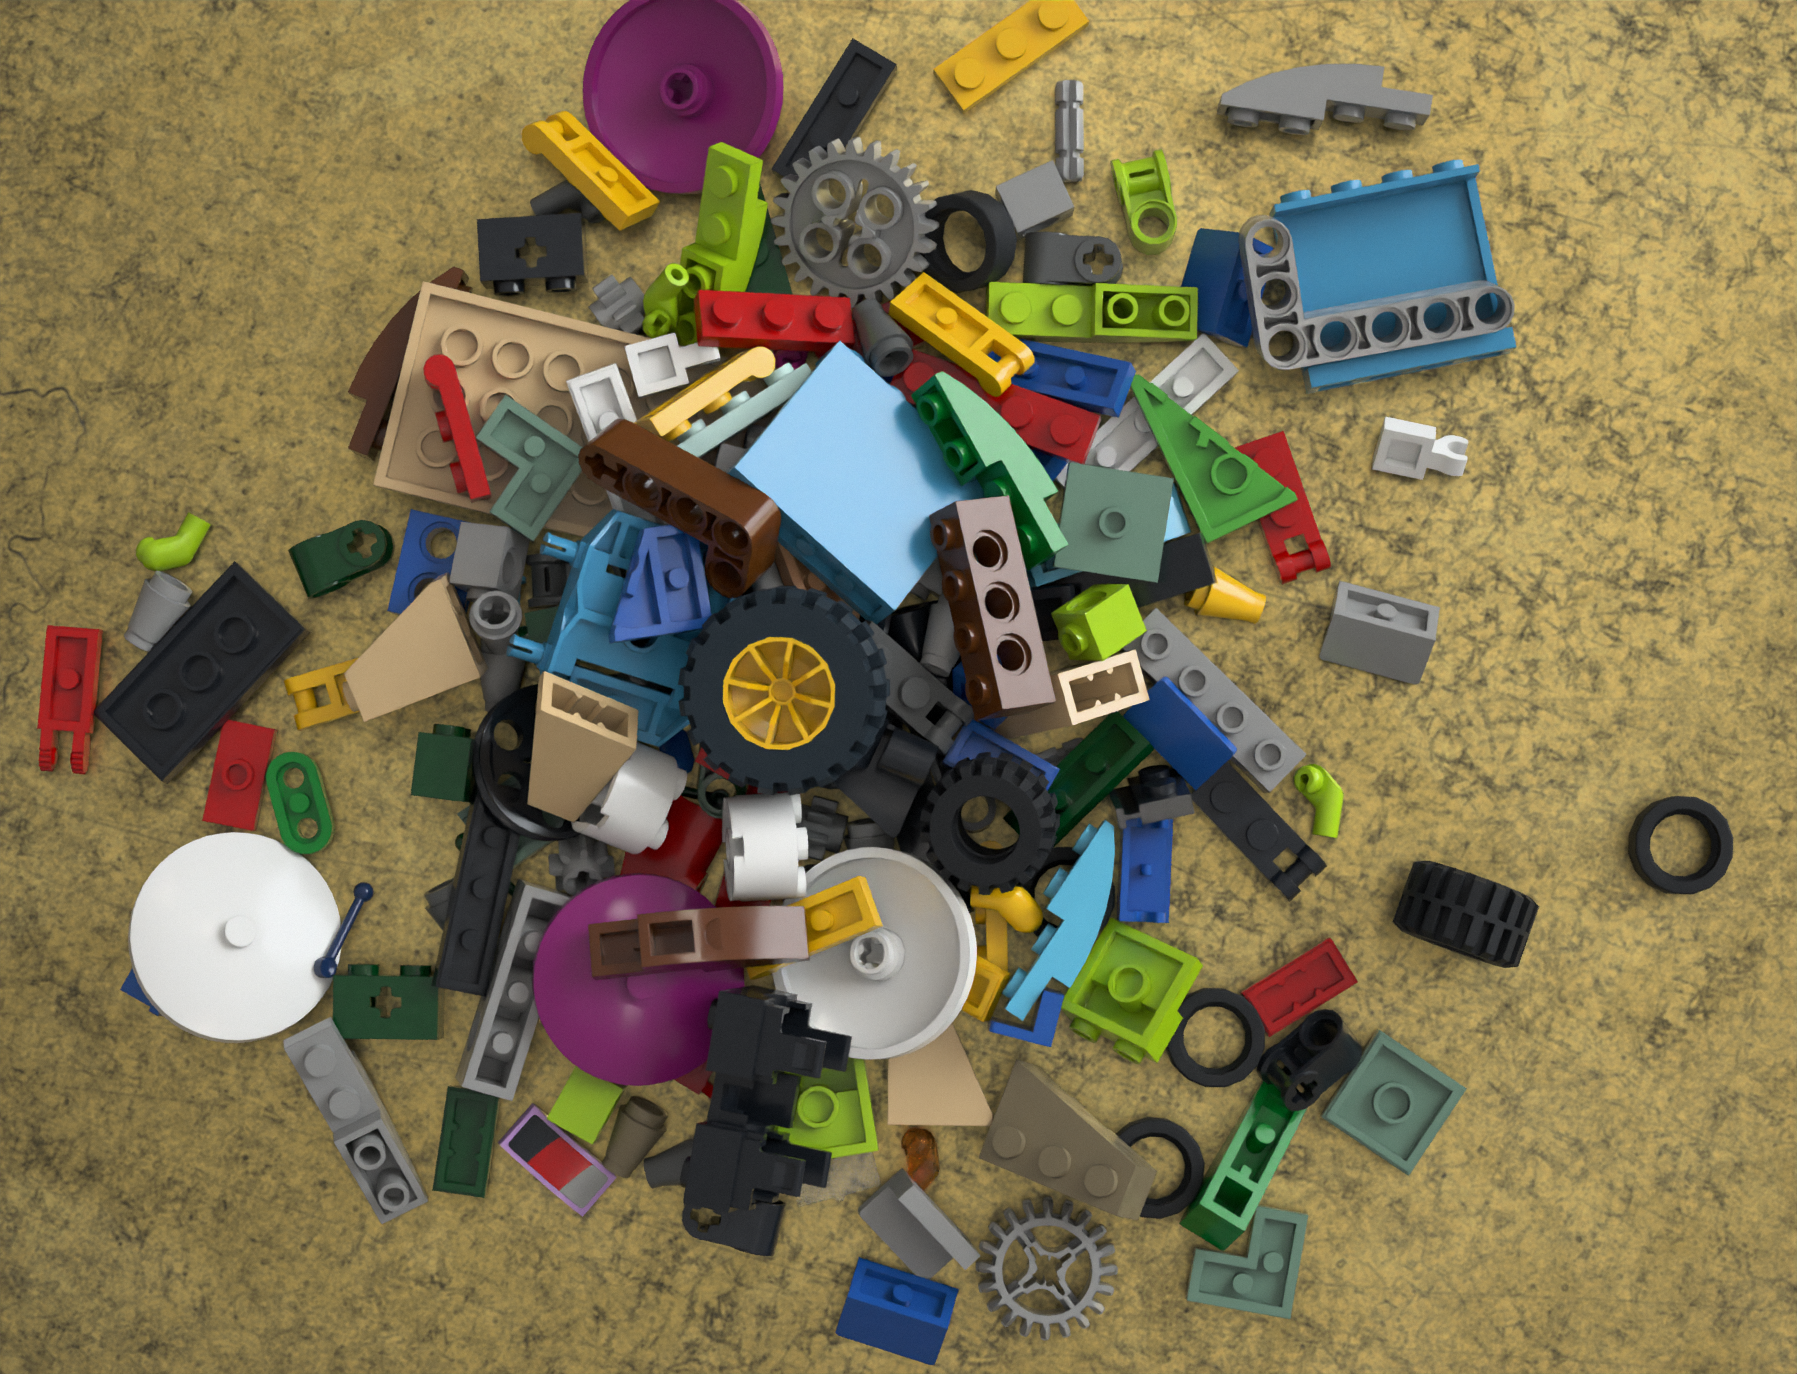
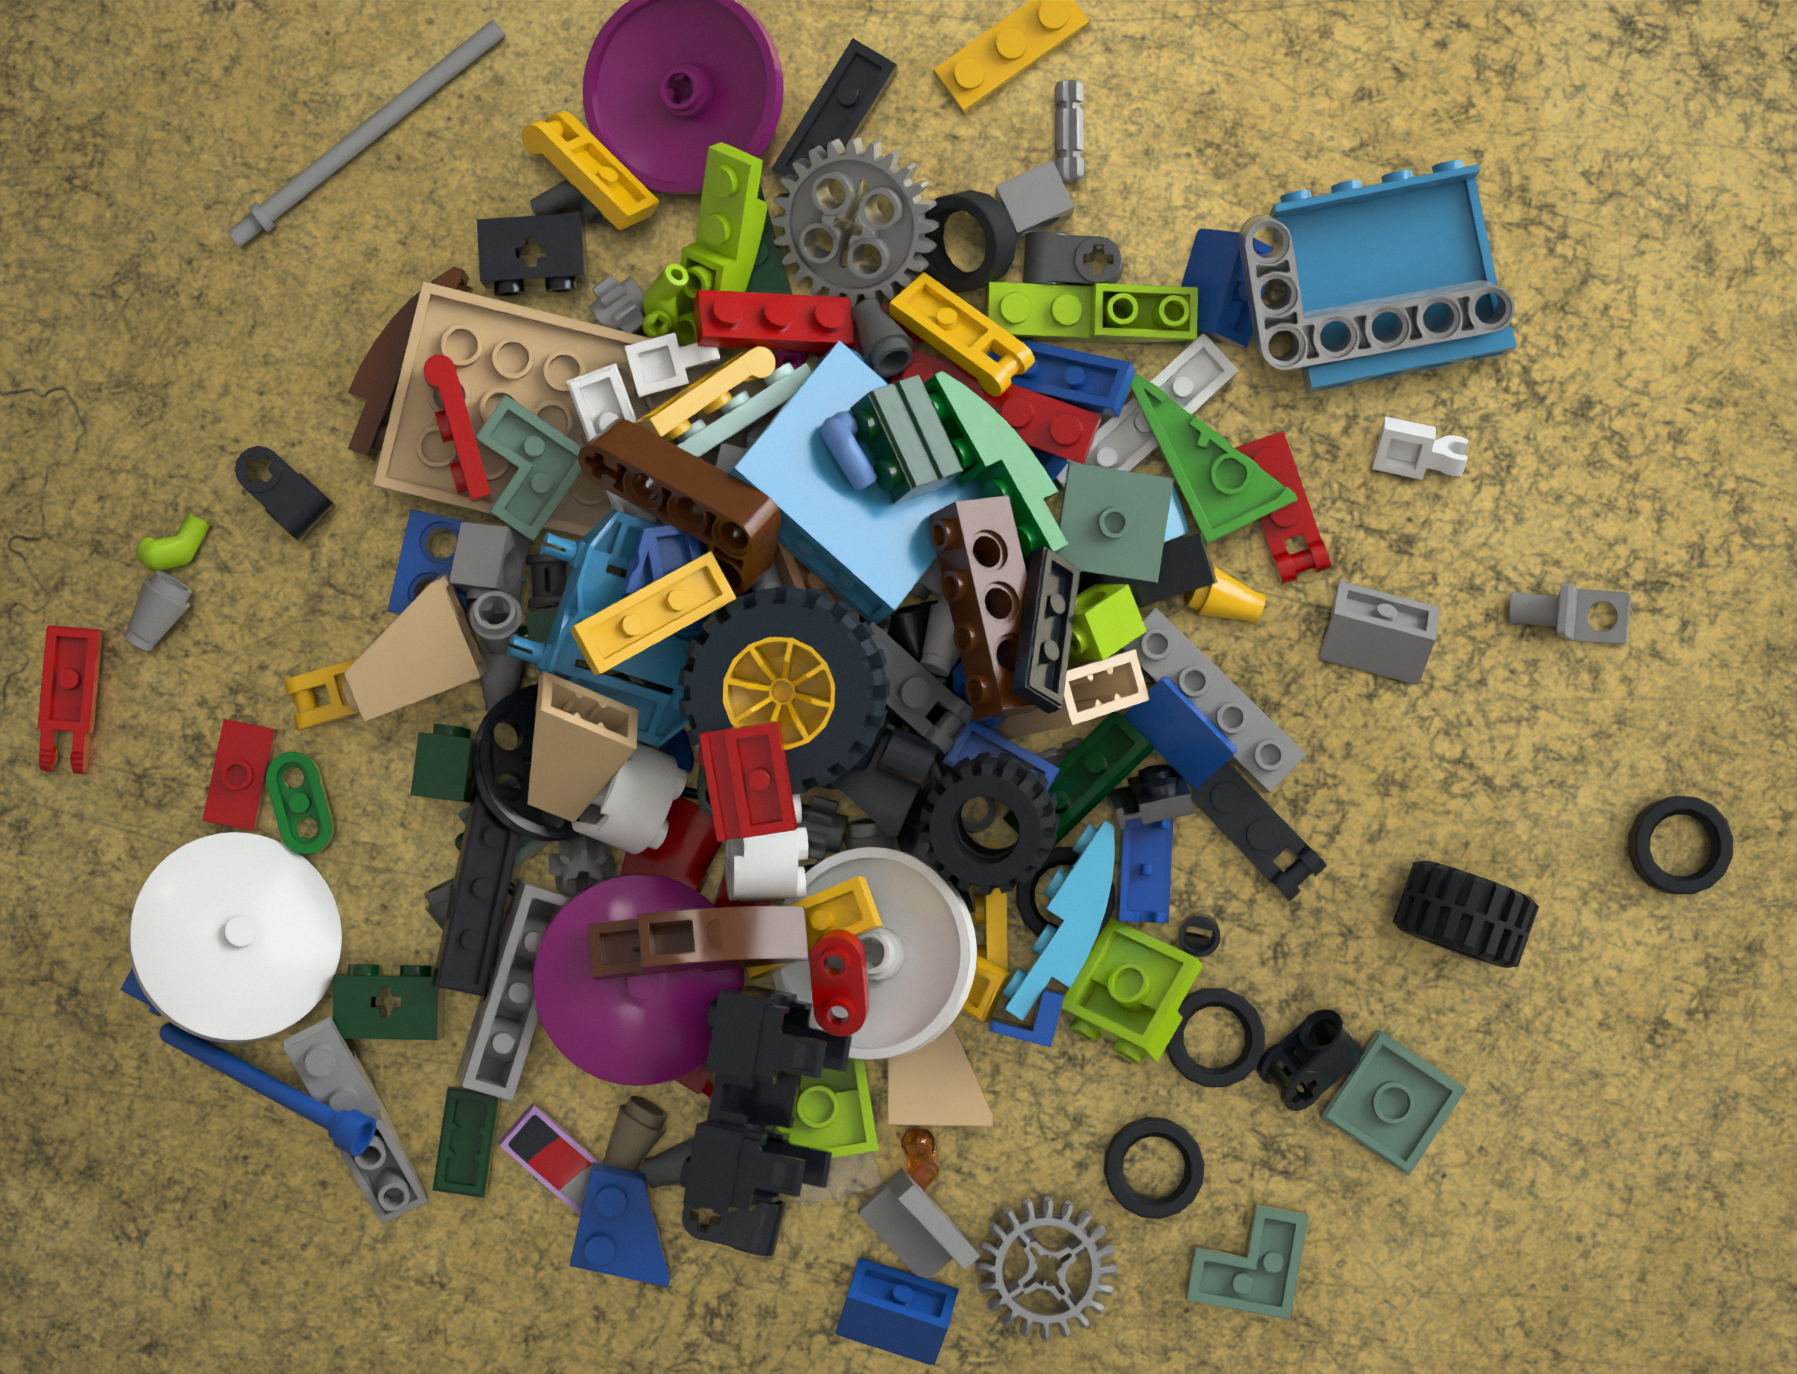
(201, 672): black tile -> none
(264, 215): none -> light grey bar
(287, 495): none -> black piece
(326, 966): dark blue hinge -> none
(333, 560): dark green piece -> none
(349, 1129): none -> blue piece
(585, 1105): lime brick -> none
(619, 1228): none -> blue wing
(652, 613): none -> yellow plate
(748, 781): none -> red plate
(839, 435): none -> medium blue arm
(839, 986): none -> red plate
(905, 439): none -> brick
(1015, 906): yellow arm -> none
(1046, 630): none -> black tile
(1062, 1146): dark tan wedge -> none
(1144, 192): lime piece -> none
(1198, 944): none -> black hinge
(1242, 1169): green slope -> none
(1300, 986): red plate -> none
(1302, 94): light grey slope -> none
(1324, 795): lime arm -> none
(1570, 613): none -> light grey bracket

